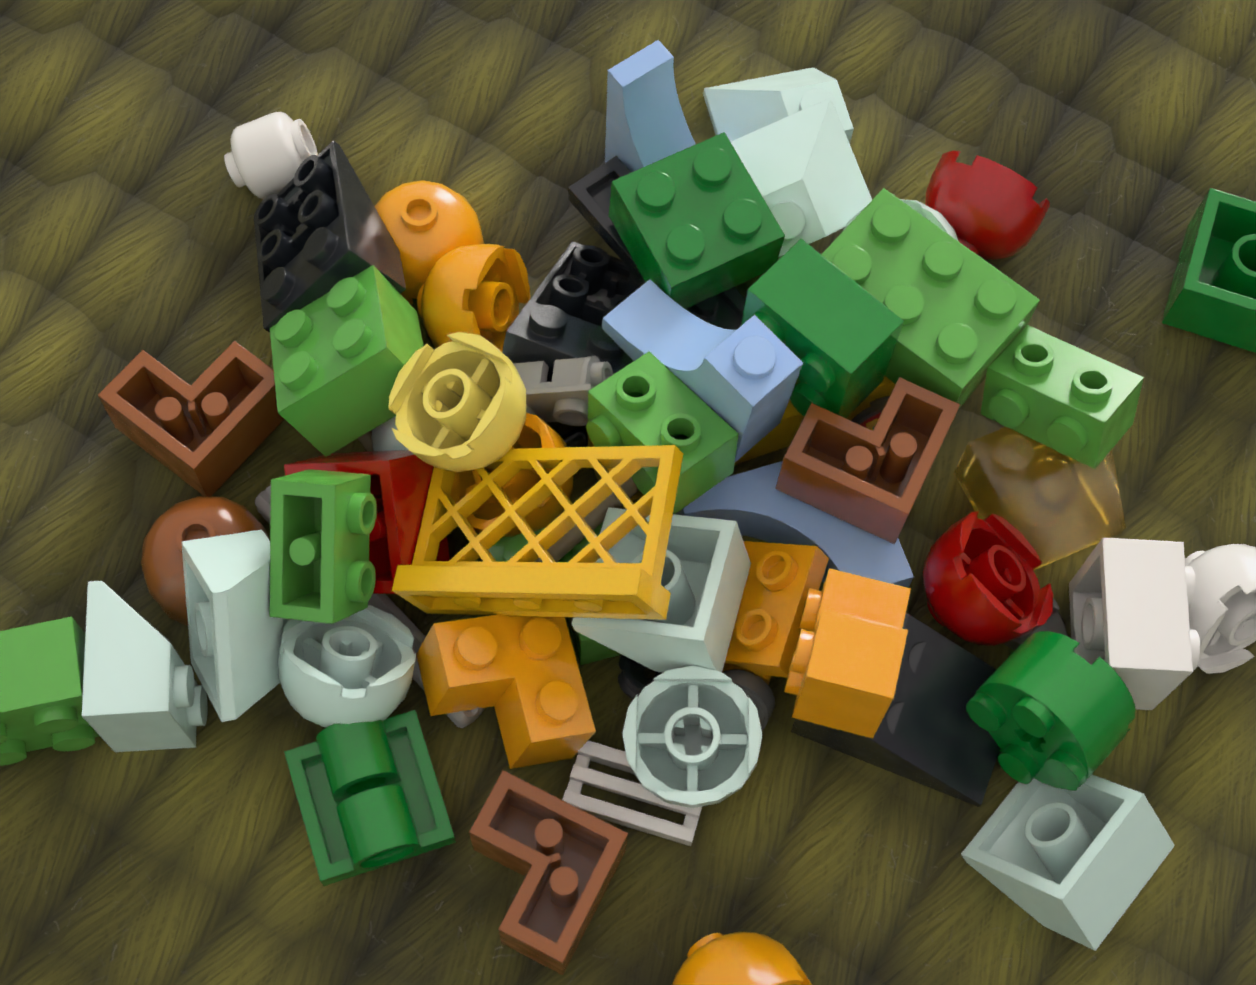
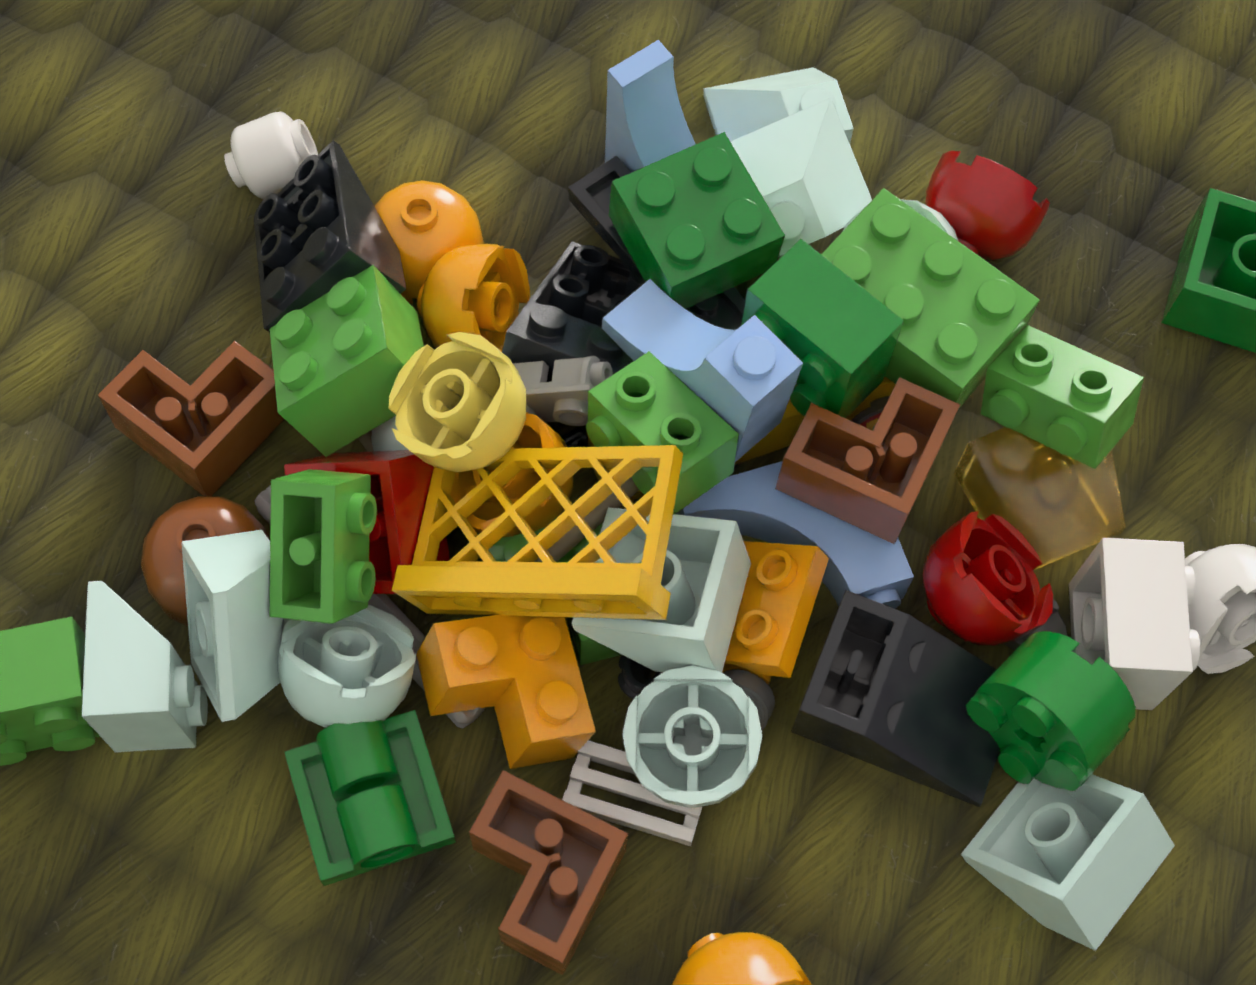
(850, 655): light orange brick -> none

